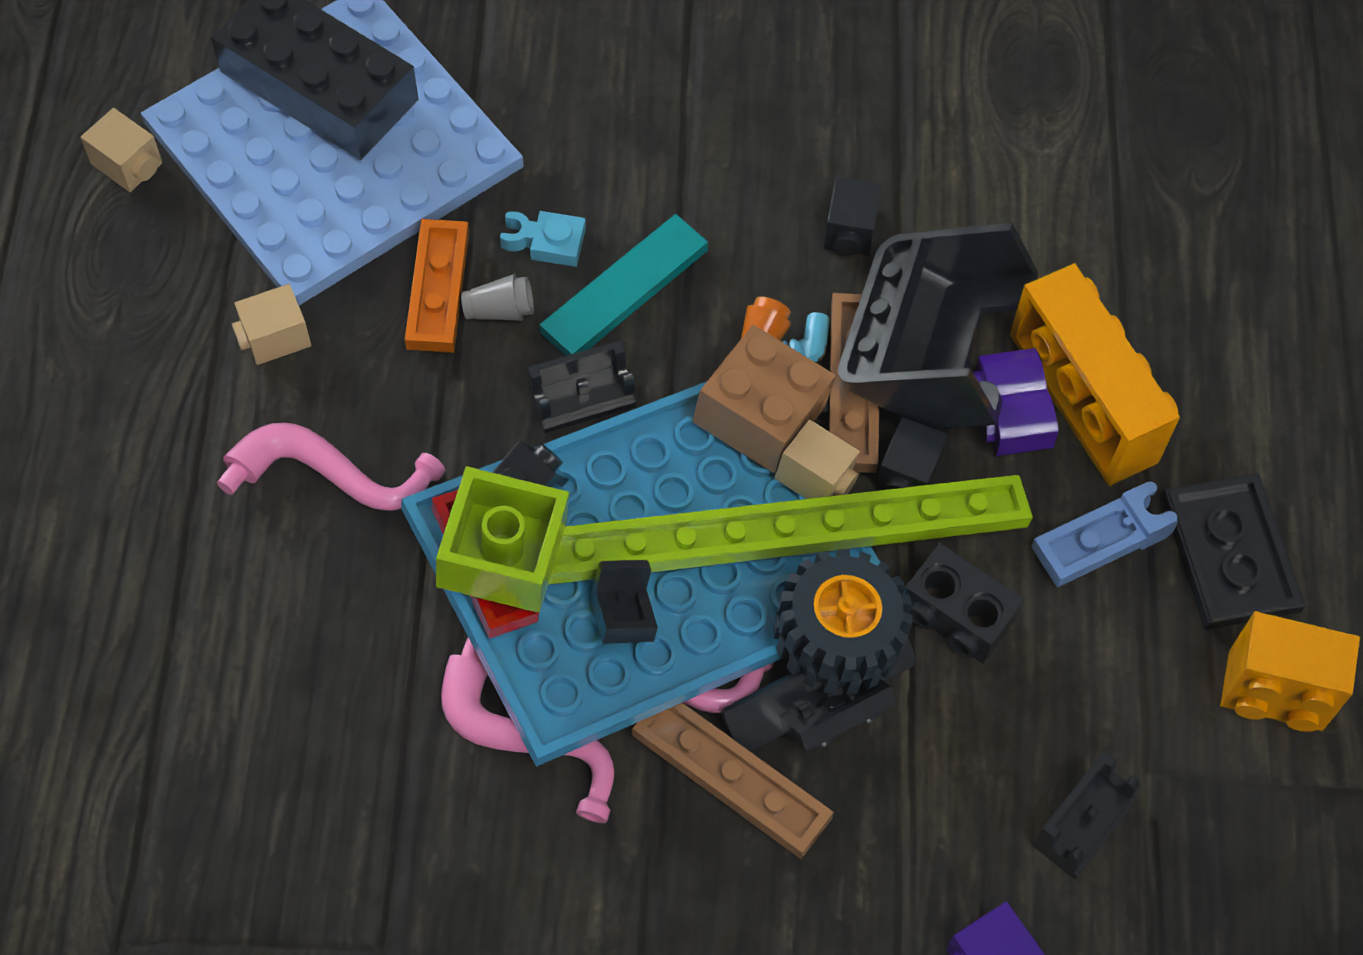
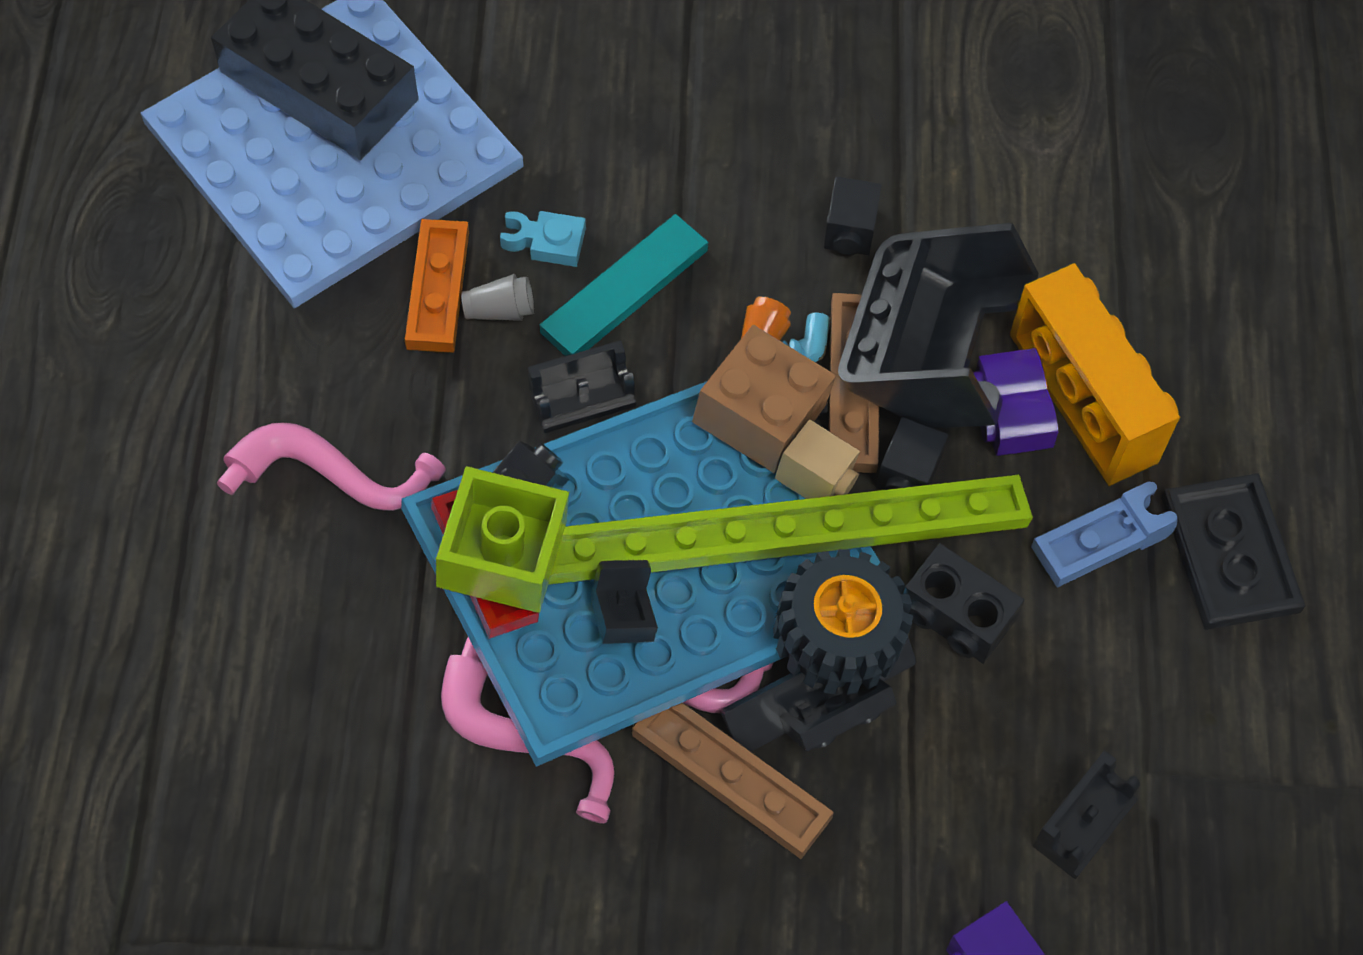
(122, 150): tan brick -> none
(271, 325): tan brick -> none
(1290, 672): light orange brick -> none

